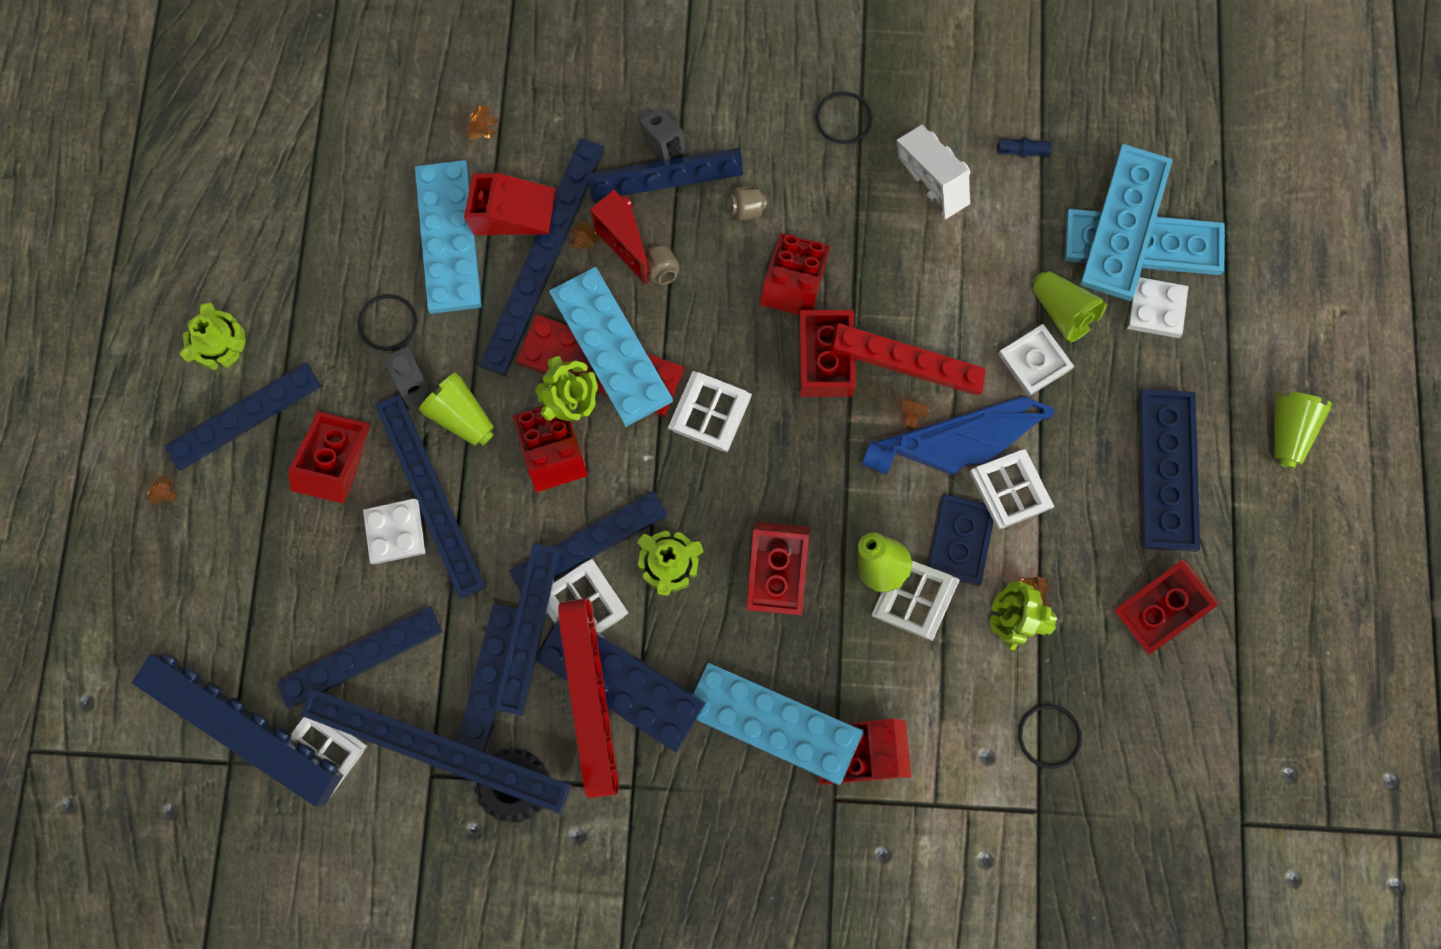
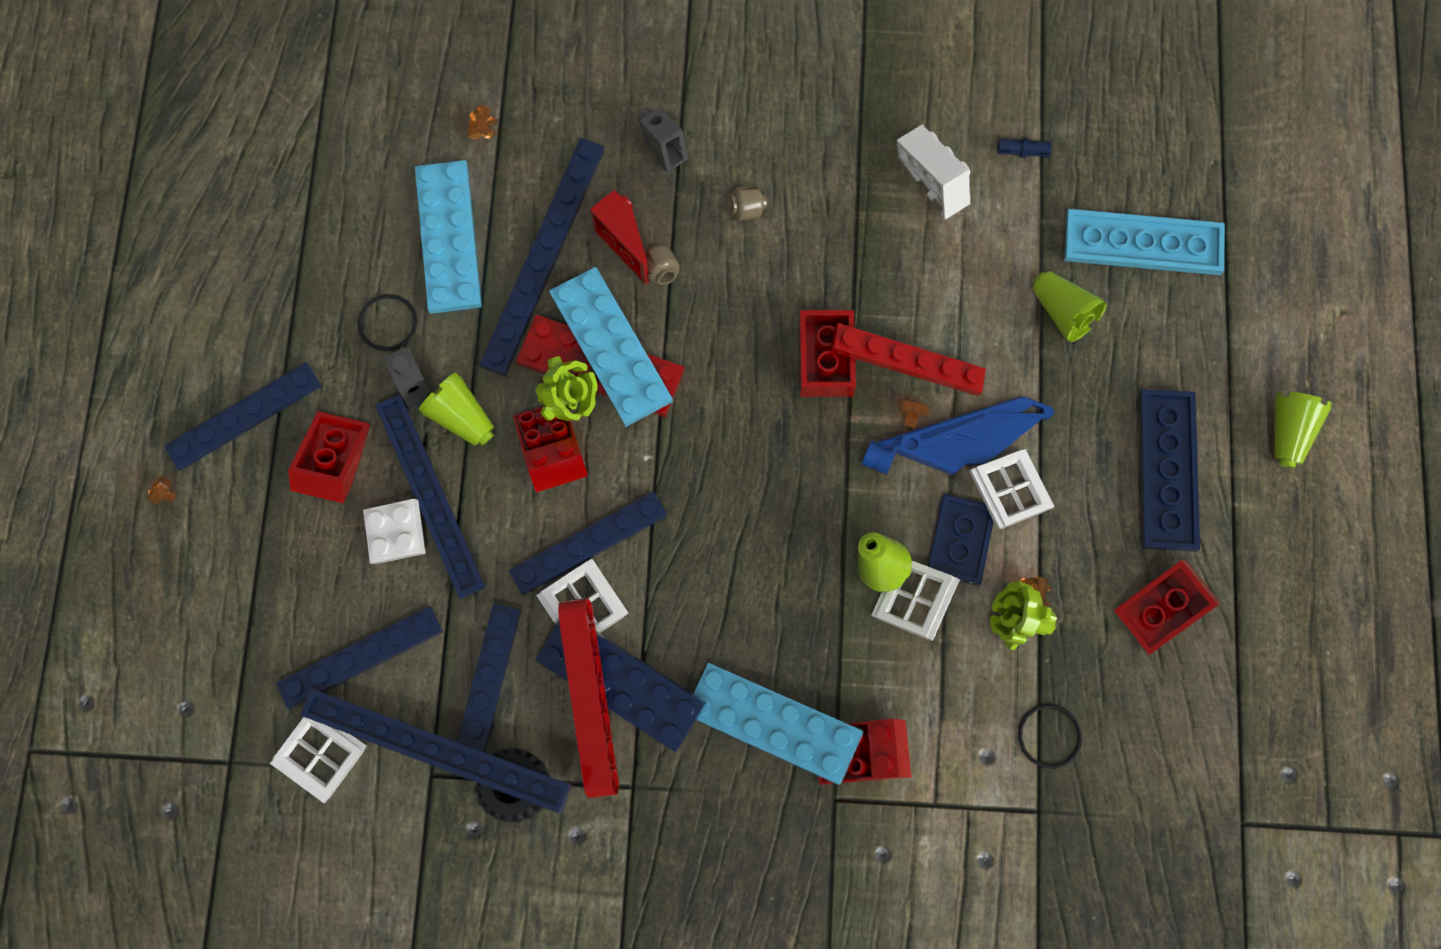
(212, 337): lime piece -> none
(238, 729): dark blue brick -> none
(508, 205): red slope -> none
(527, 629): dark blue plate -> none
(584, 236): clear orange tile -> none
(660, 546): lime piece -> none
(666, 173): dark blue plate -> none
(732, 420): white piece -> none
(778, 568): red slope -> none
(794, 274): red slope -> none
(838, 140): black piece -> none
(1035, 360): white plate -> none
(1126, 222): medium azure plate -> none
(1158, 308): white plate -> none

